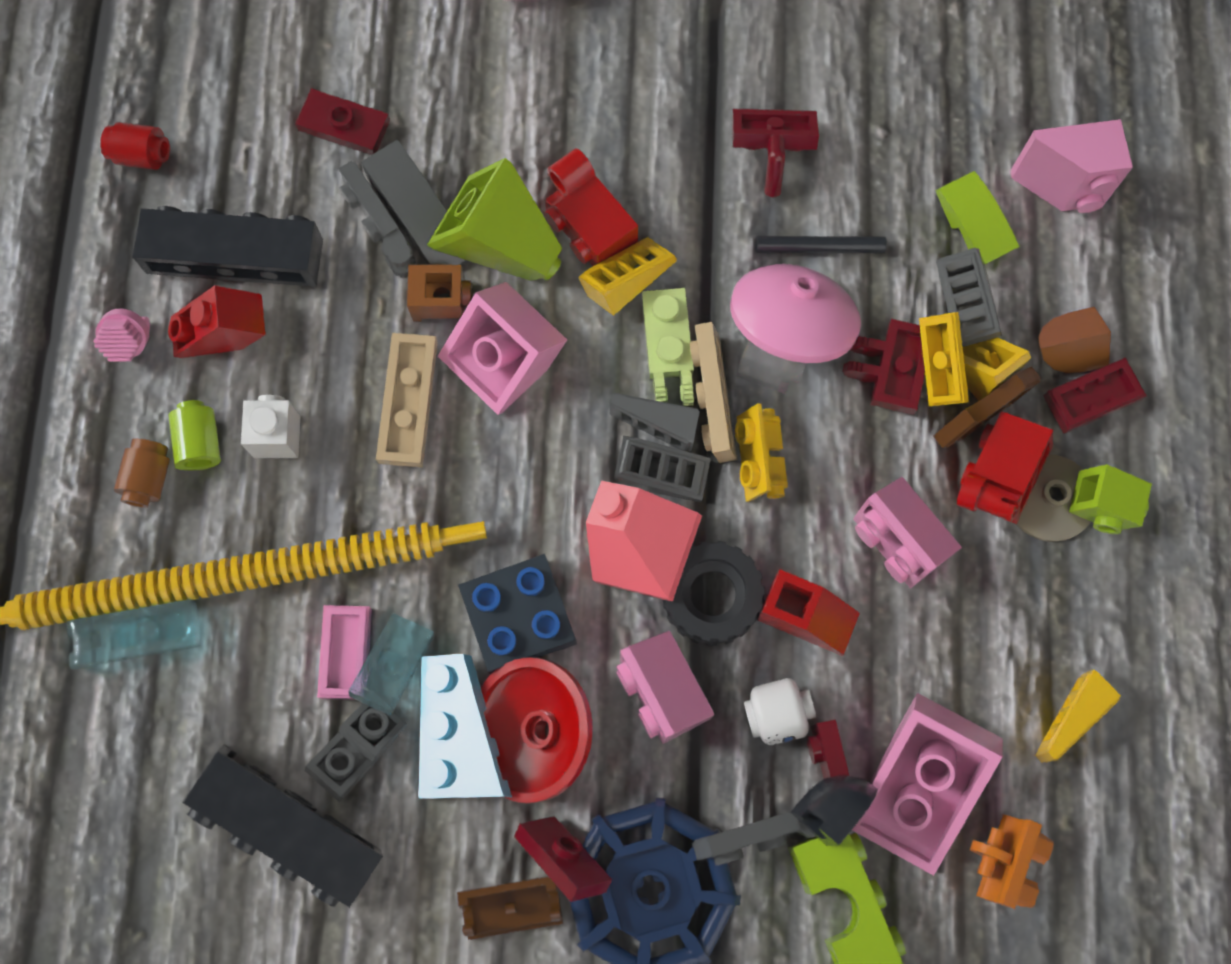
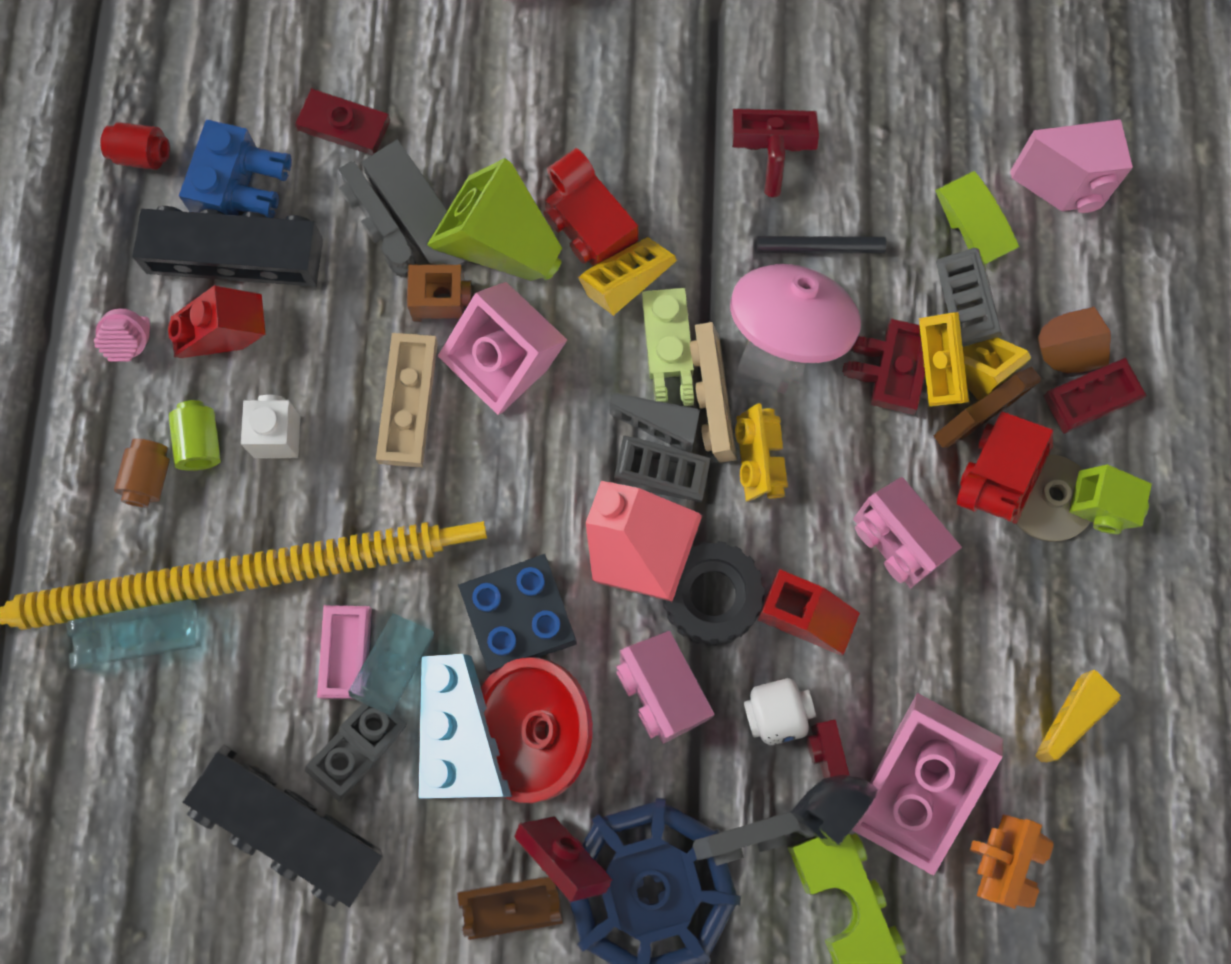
(223, 169): none -> blue brick

